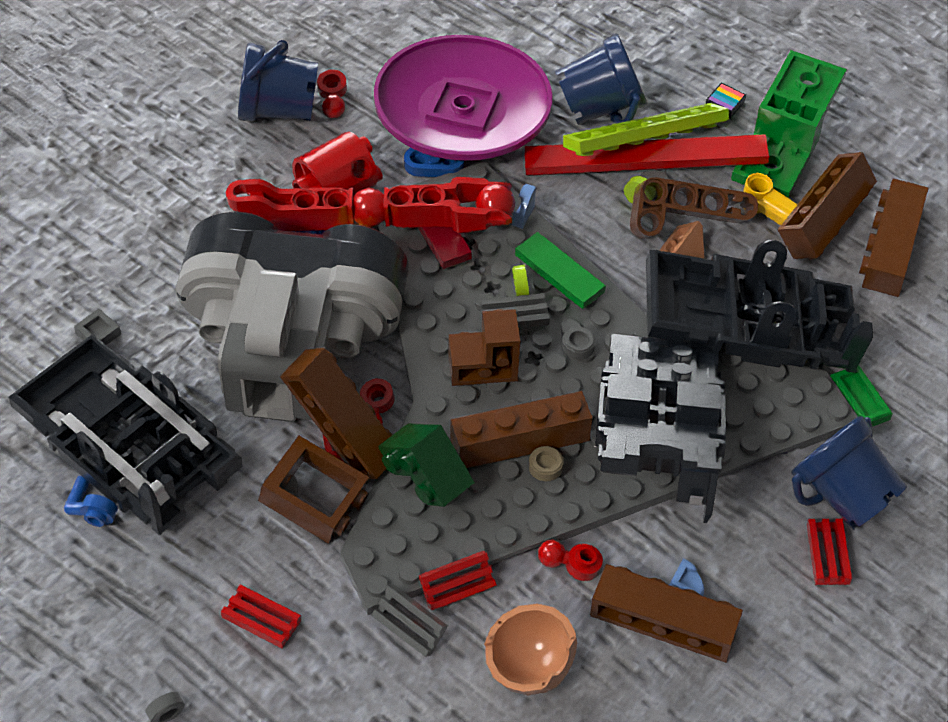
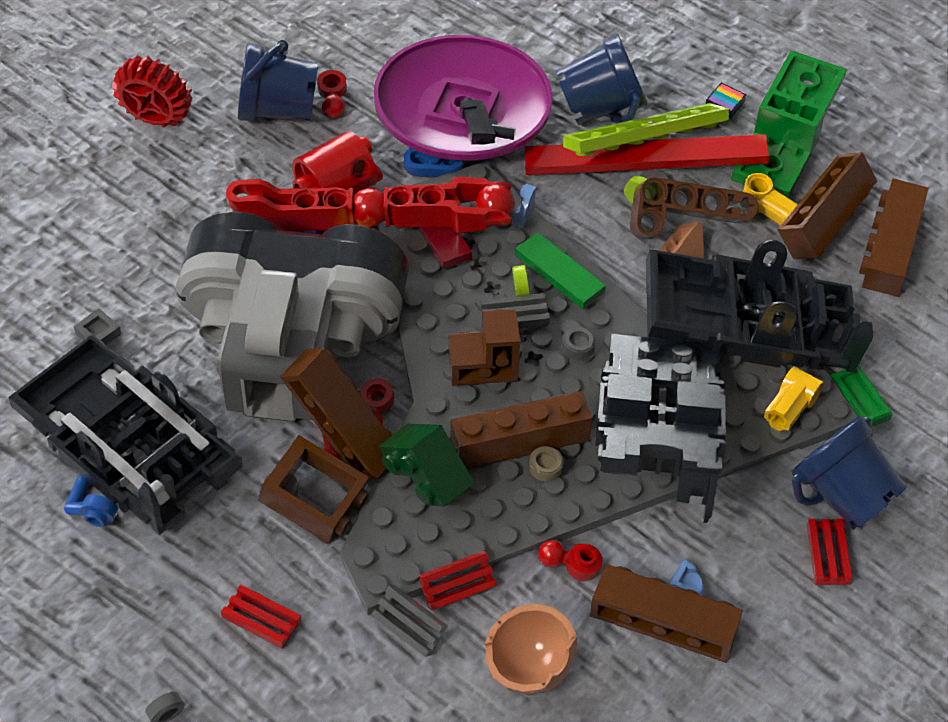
(152, 91): none -> red gear
(479, 126): none -> black piece
(795, 394): none -> yellow piece

